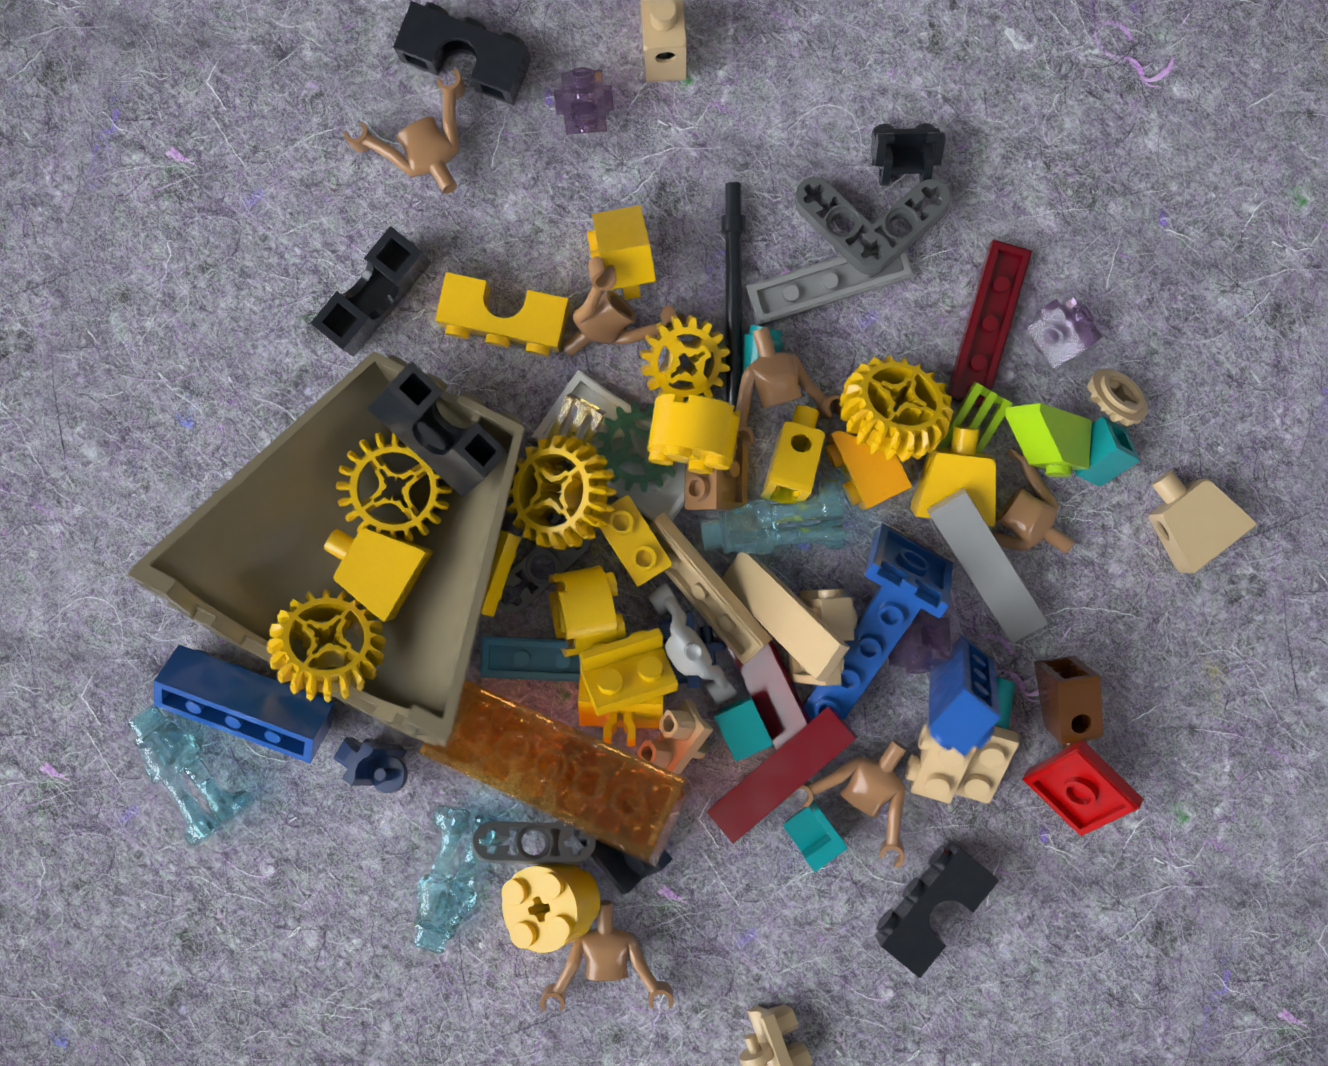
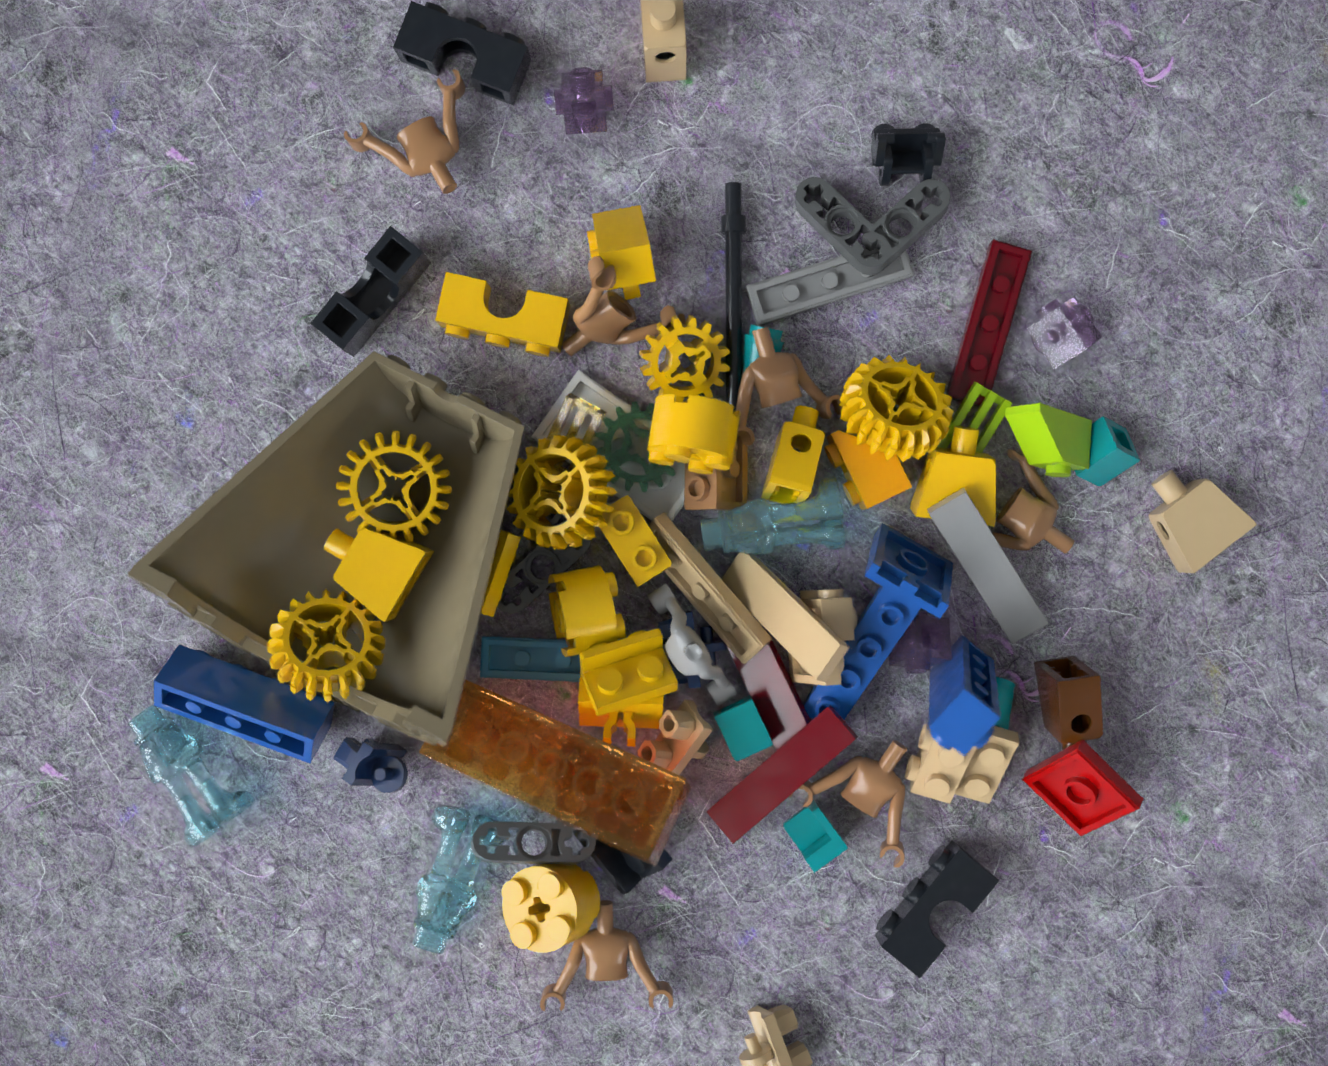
(454, 453): black arch -> none
(1118, 396): tan gear -> none

